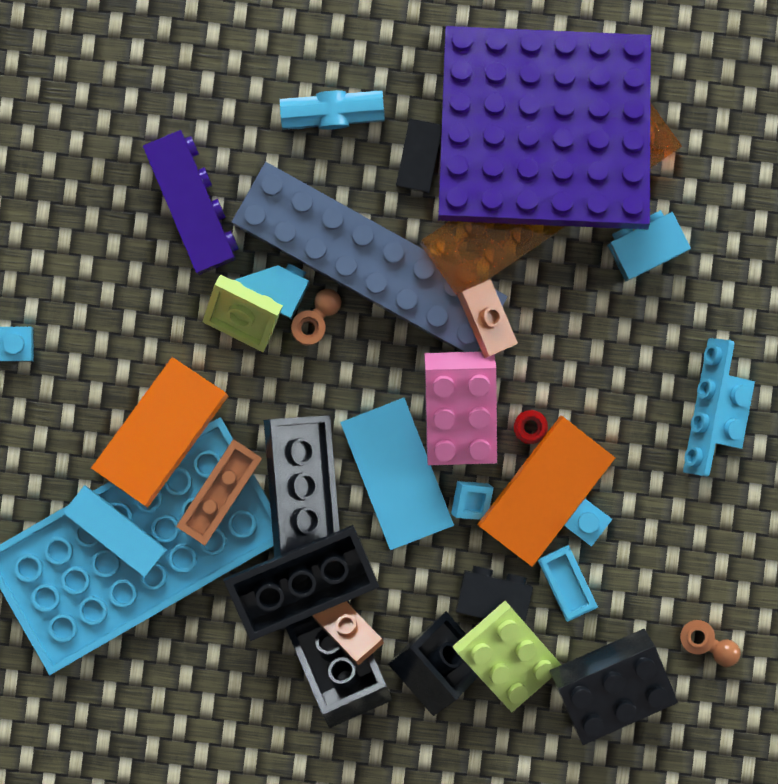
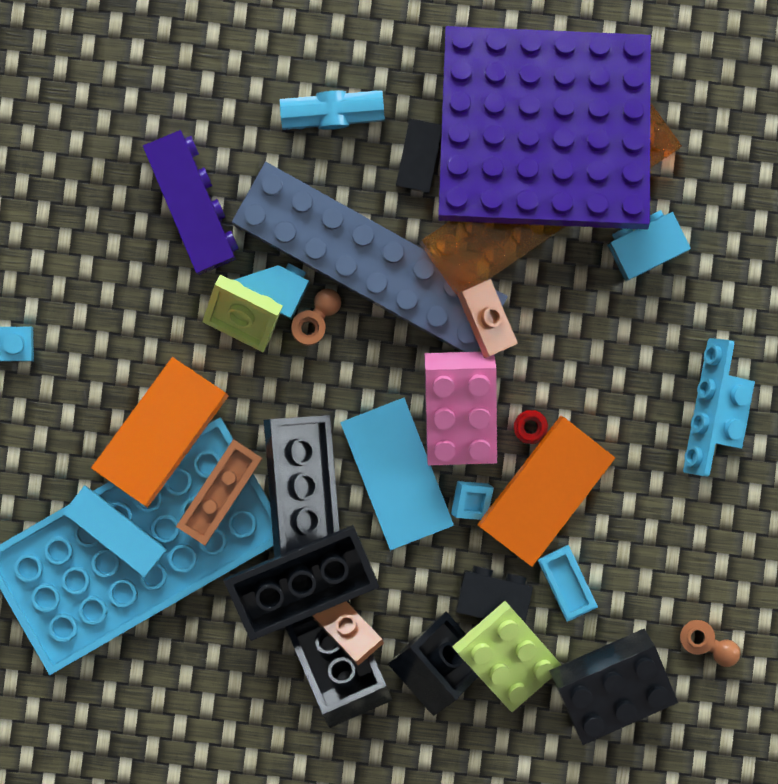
(588, 522): medium azure plate -> none

